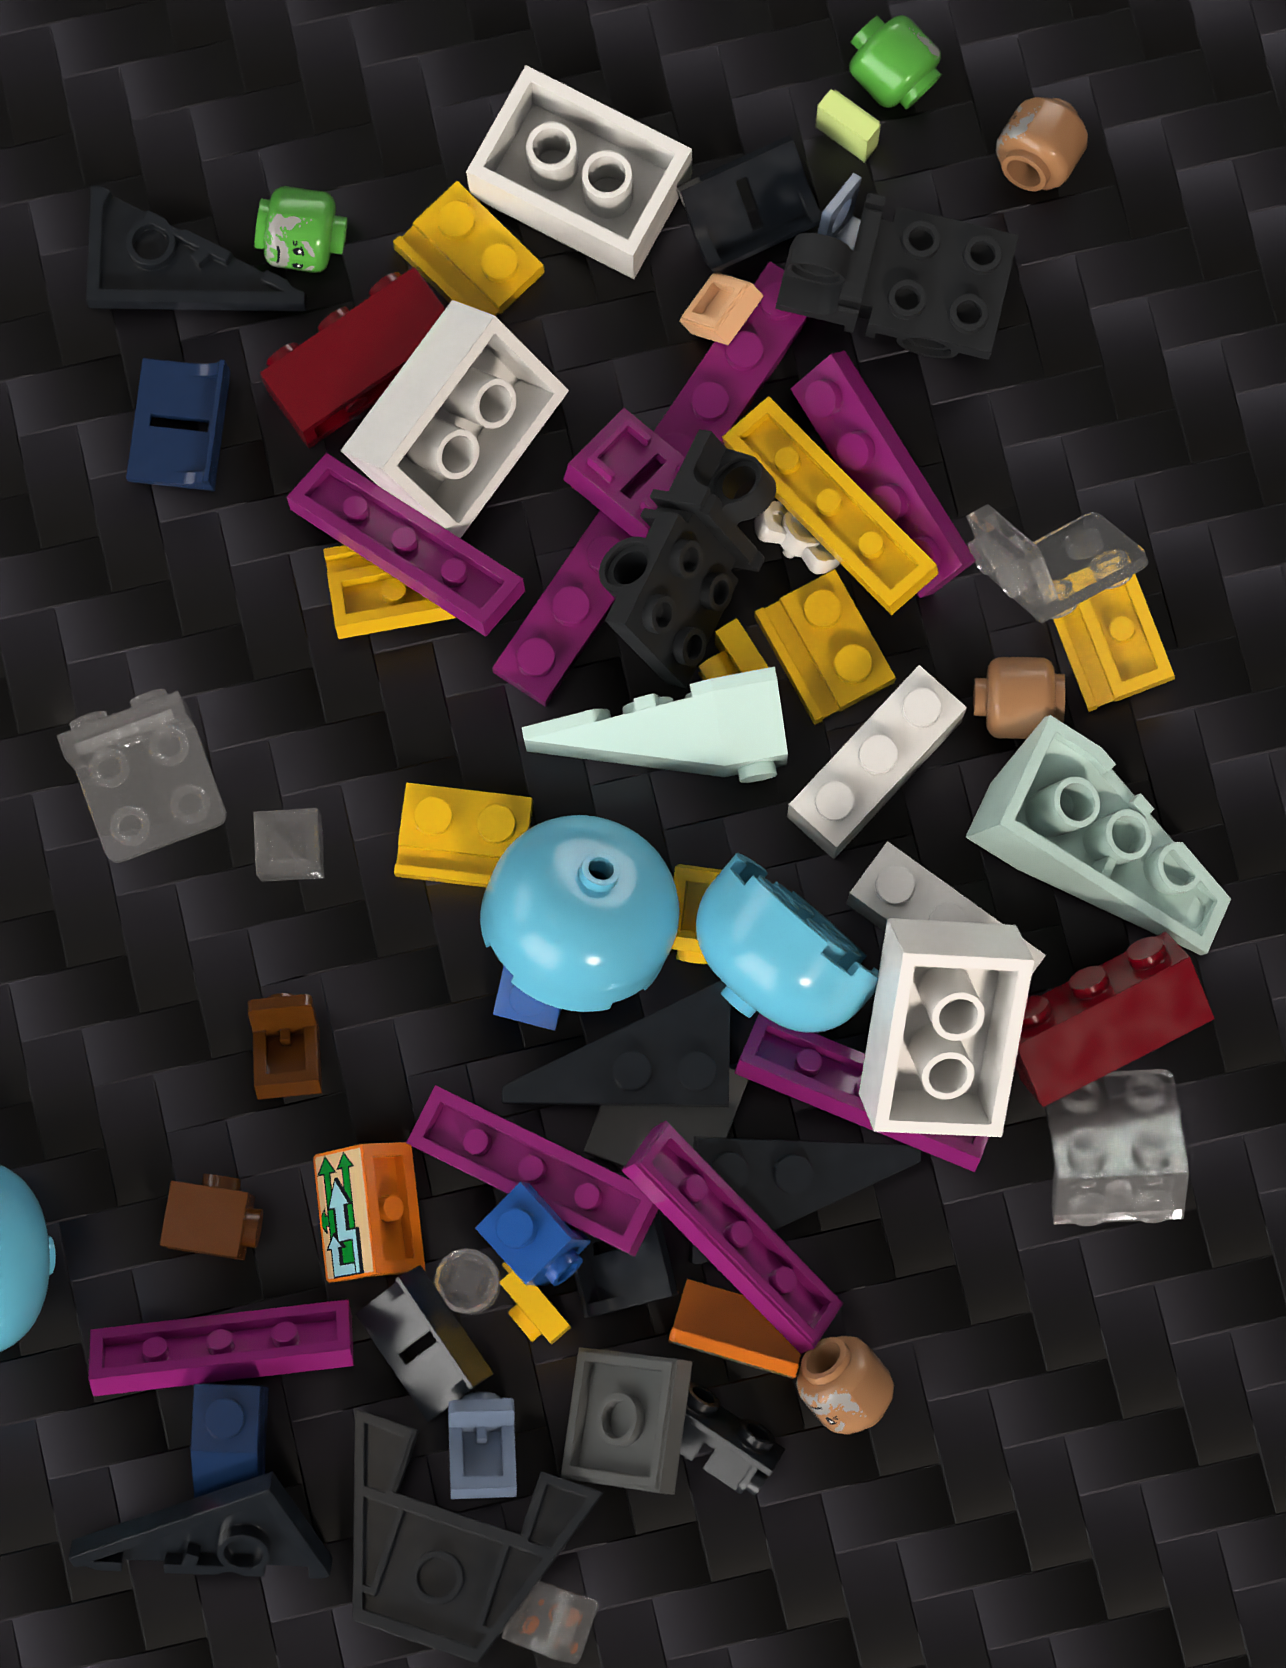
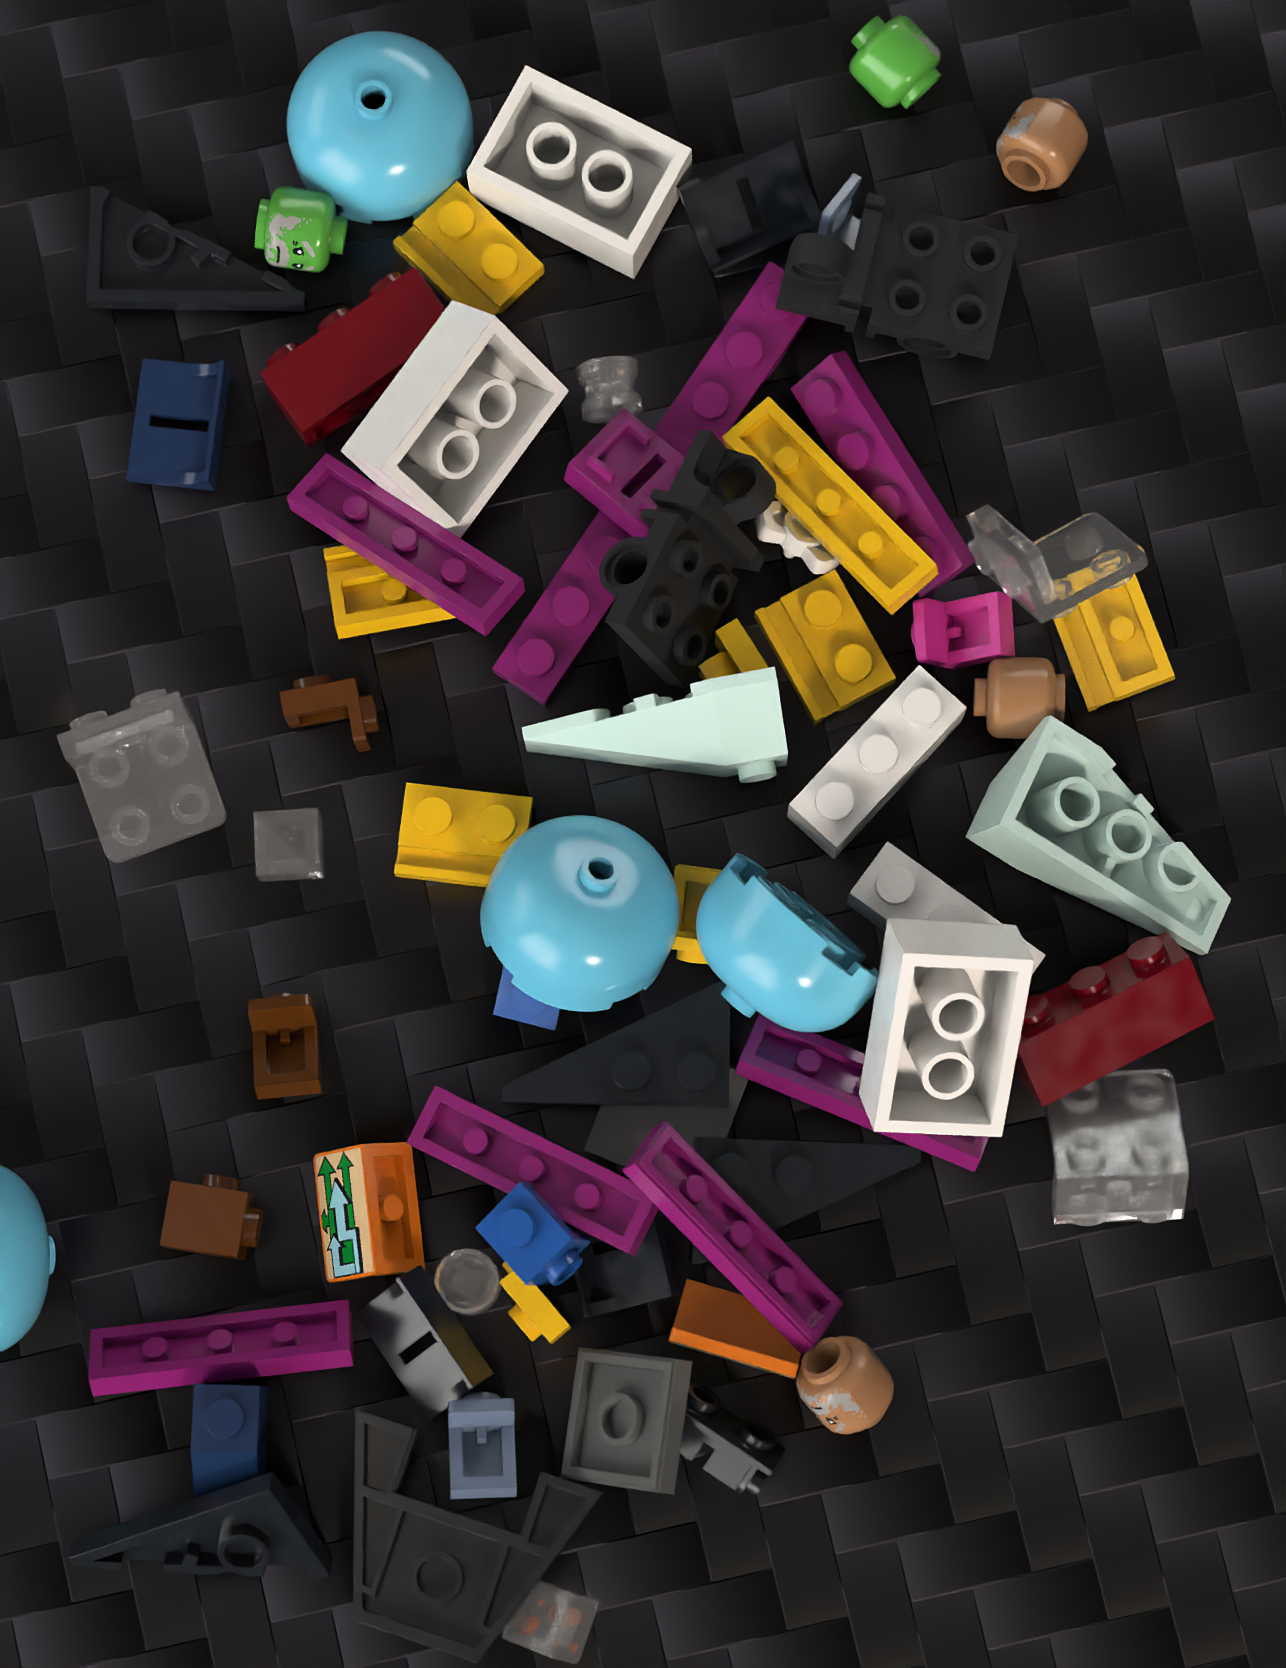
(321, 700): none -> reddish brown bracket
(380, 126): none -> medium azure cylinder
(609, 388): none -> clear wheel
(721, 308): light nougat tile -> none
(848, 124): yellowish green tile -> none
(963, 630): none -> dark pink bracket

